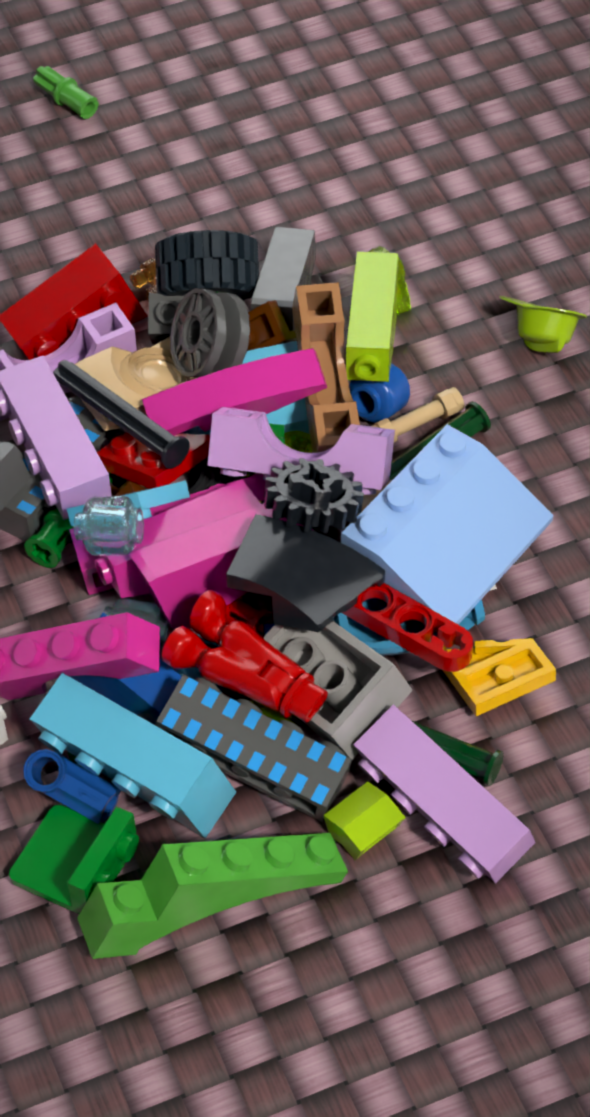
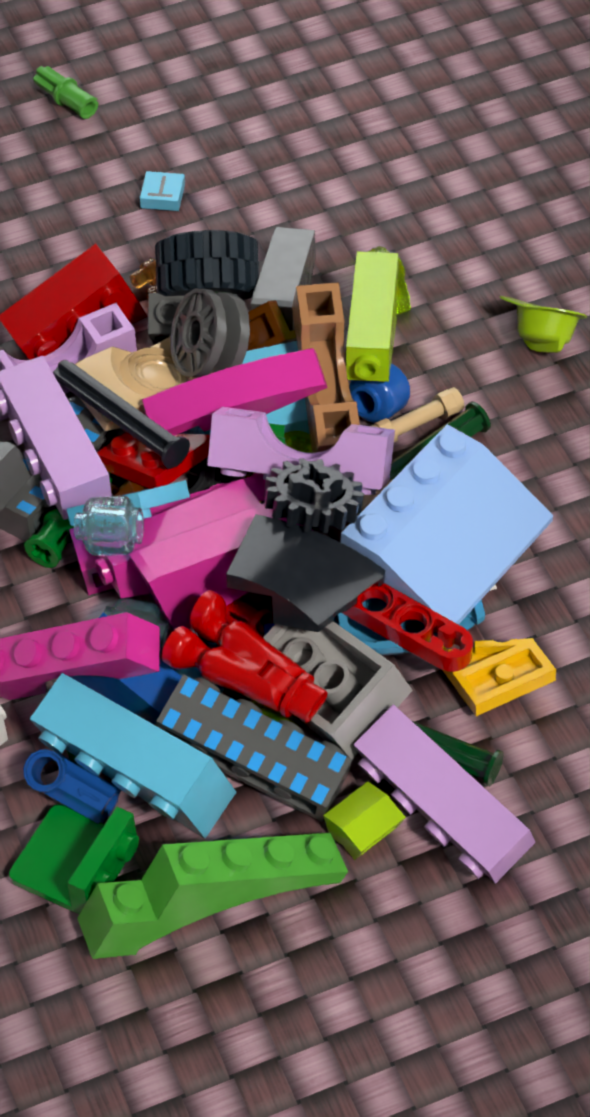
(162, 191): none -> medium azure tile

